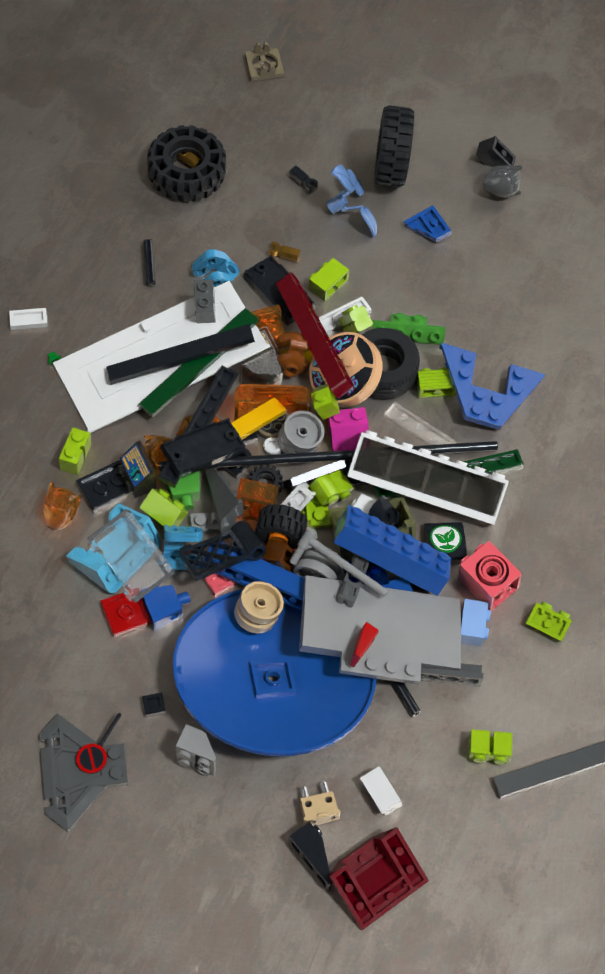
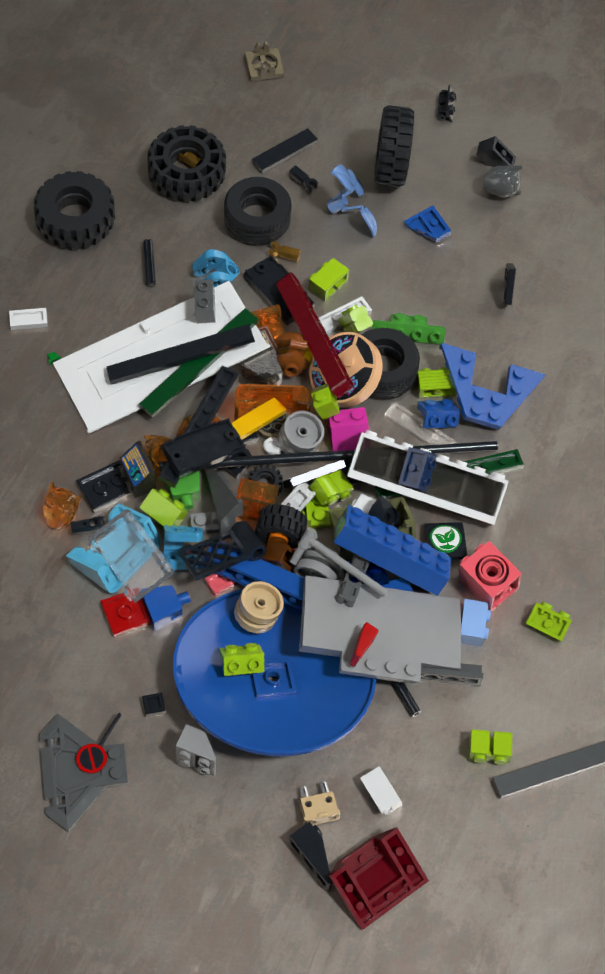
(68, 190): none -> black tyre
(75, 451): lime piece -> none
(84, 526): none -> black bar
(242, 659): none -> lime bracket
(257, 192): none -> black tyre
(284, 150): none -> black tile
(417, 469): none -> dark blue bracket
(439, 413): none -> blue bracket
(446, 103): none -> black hinge
(509, 279): none -> black tile

